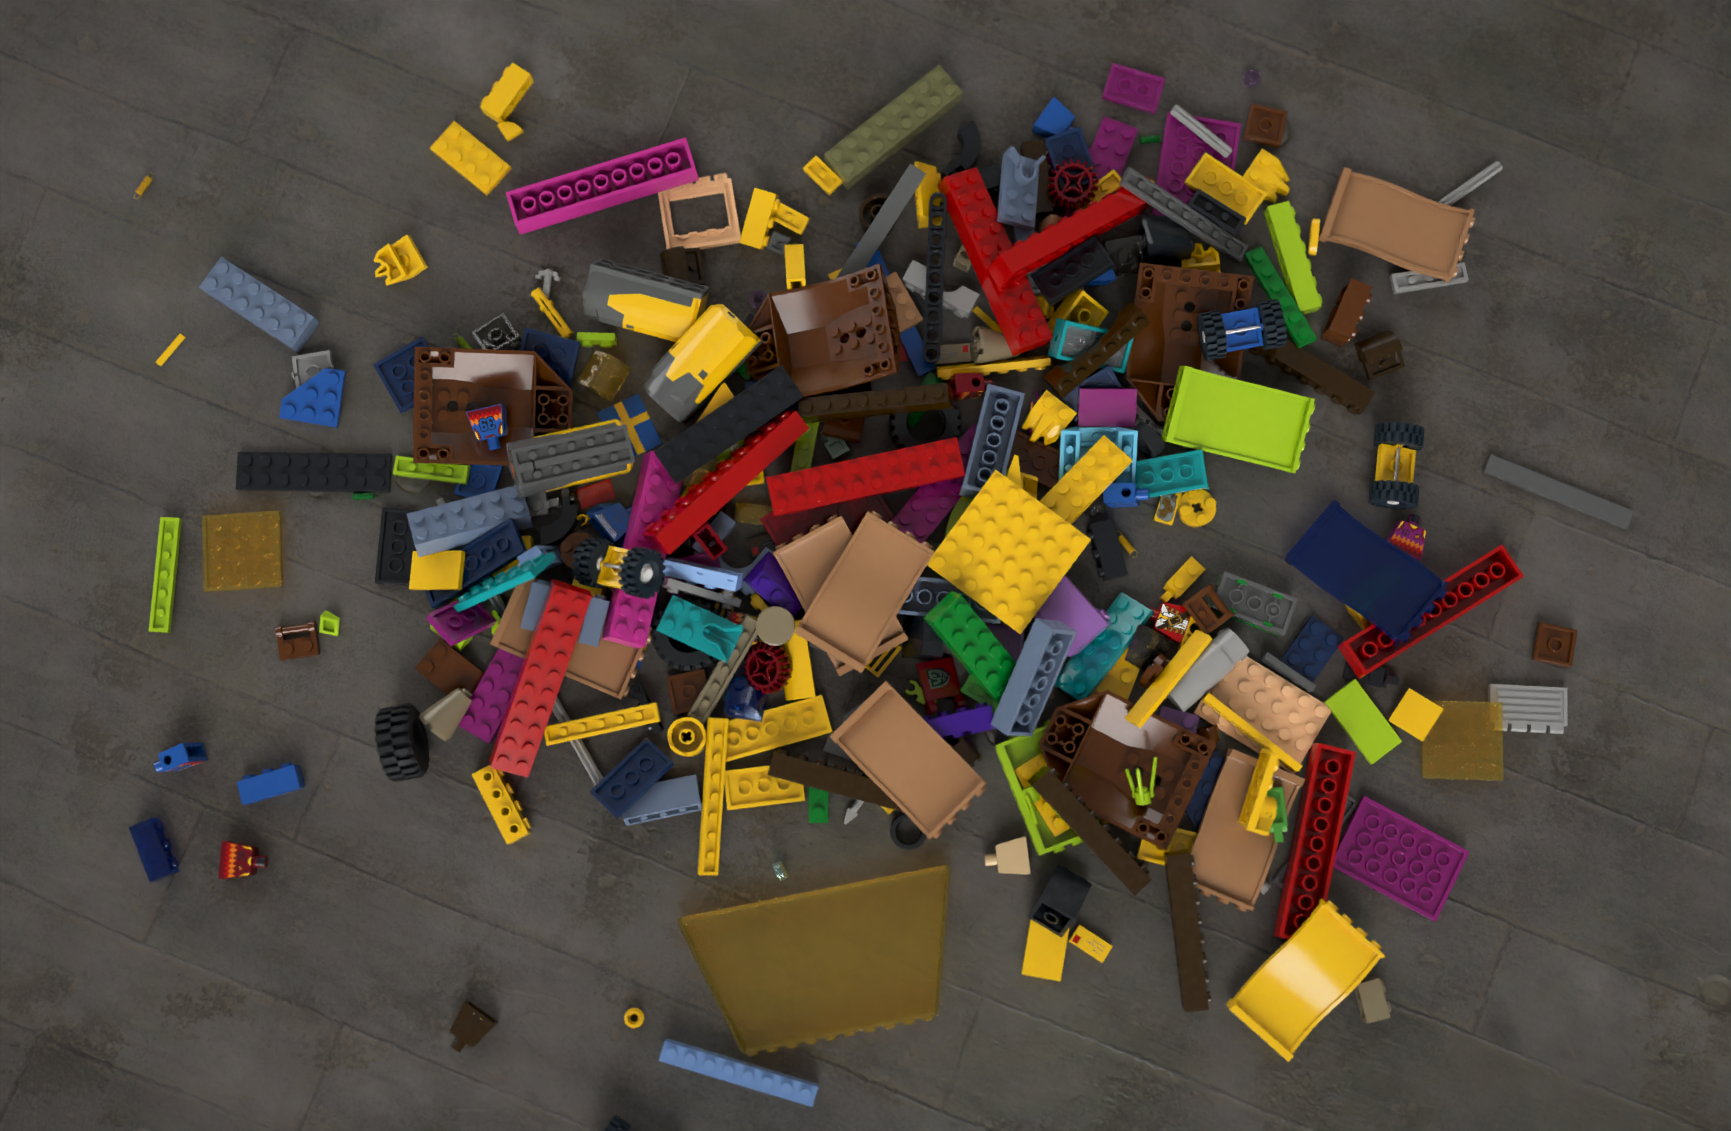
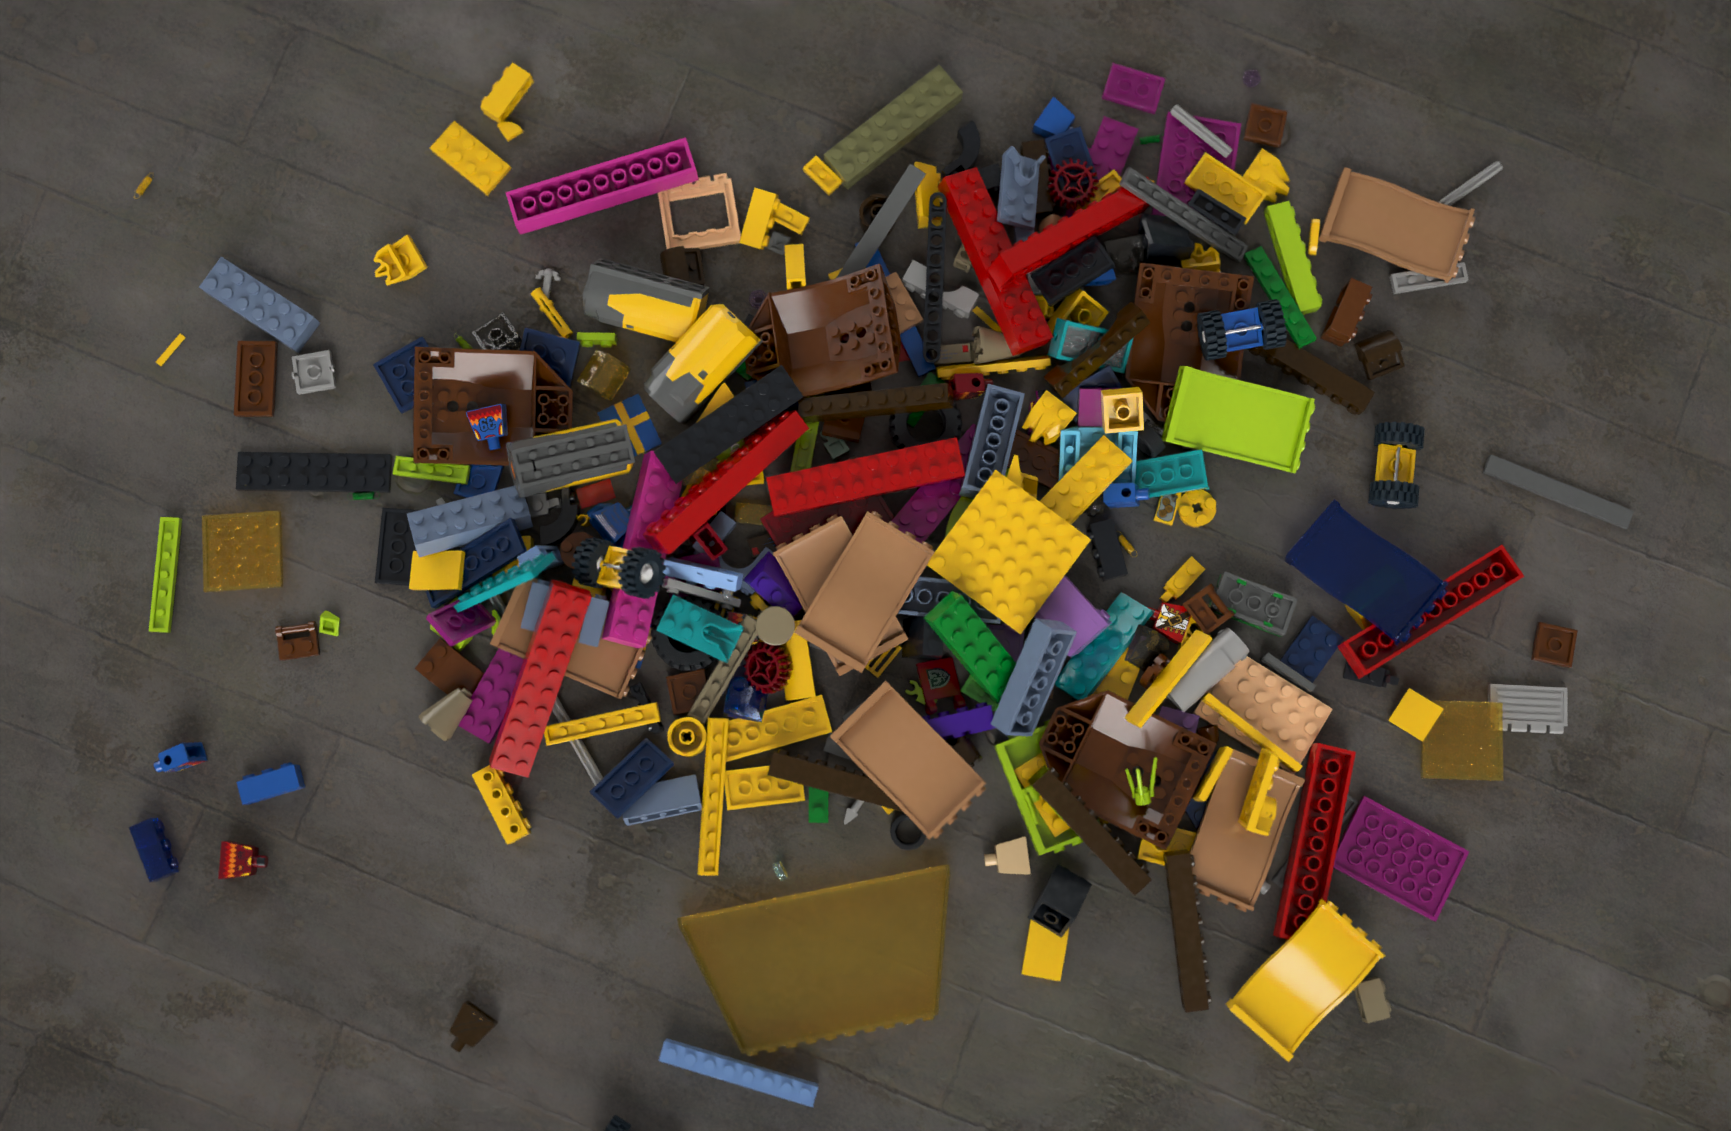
(255, 378): none -> reddish brown plate
(317, 399): blue plate -> none
(401, 742): black tyre -> none
(634, 1024): yellow plate -> none
(1090, 943): yellow tile -> none
(1122, 410): none -> yellow brick
(1212, 774): none -> yellow tile
(1280, 822): bright green hinge -> none
(1362, 721): lime tile -> none
(1409, 536): torso -> none

